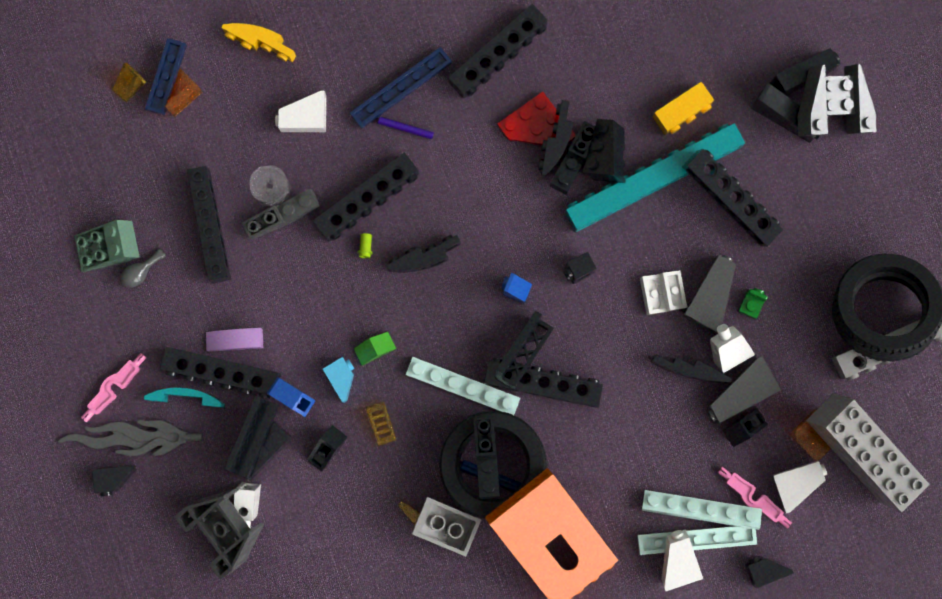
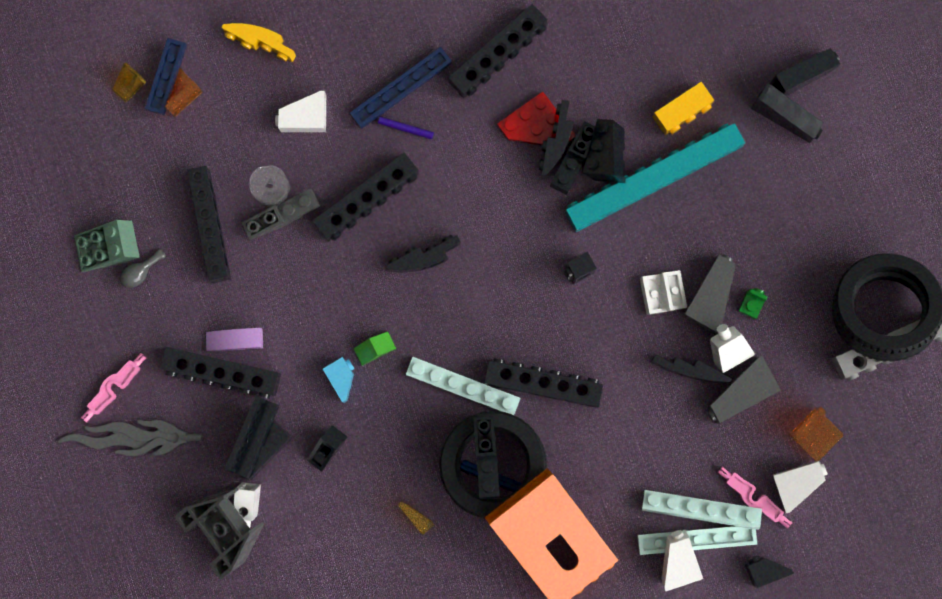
(111, 479): black slope -> none
(162, 396): teal slope -> none
(291, 396): blue slope -> none
(365, 245): lime pin -> none
(376, 407): clear yellow slope -> none
(446, 526): light grey slope -> none
(516, 288): blue slope -> none
(518, 345): black fence -> none
(722, 196): black brick -> none
(745, 427): black slope -> none
(836, 97): wedge -> none
(867, 452): light grey brick -> none

